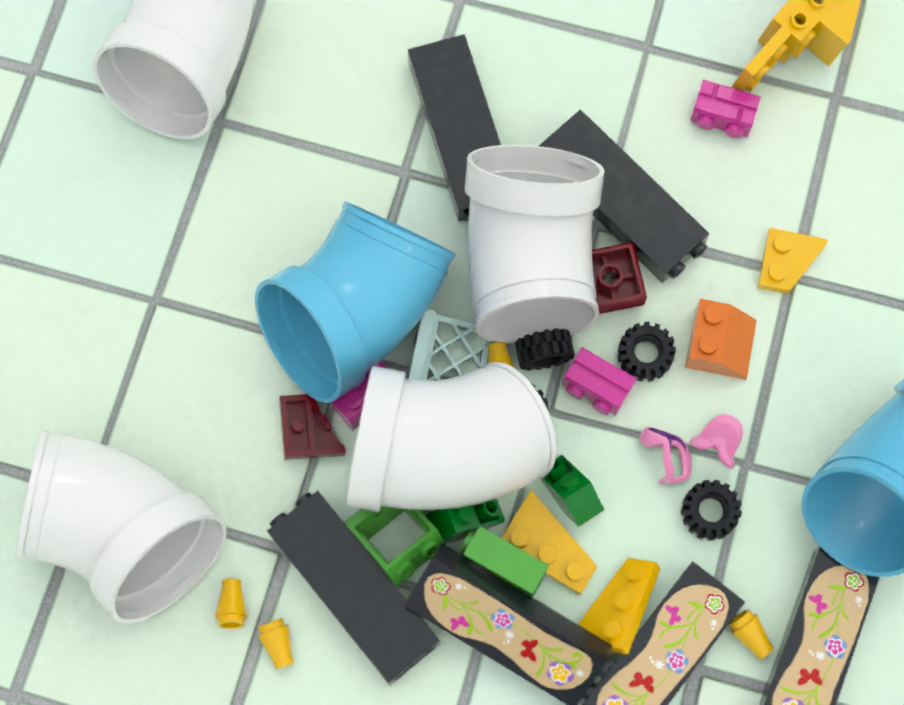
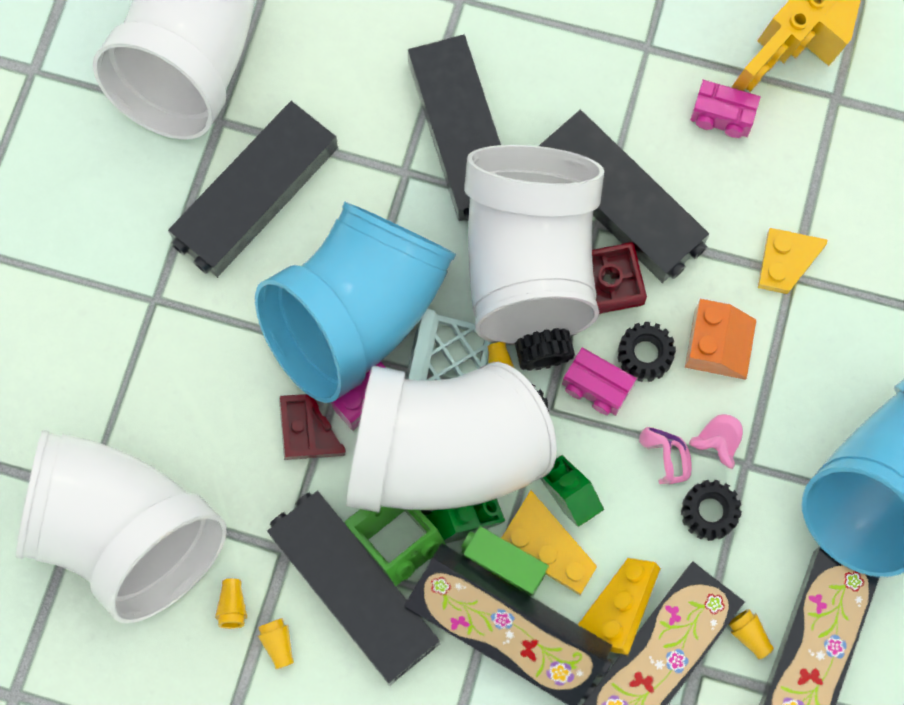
(253, 189): none -> black brick

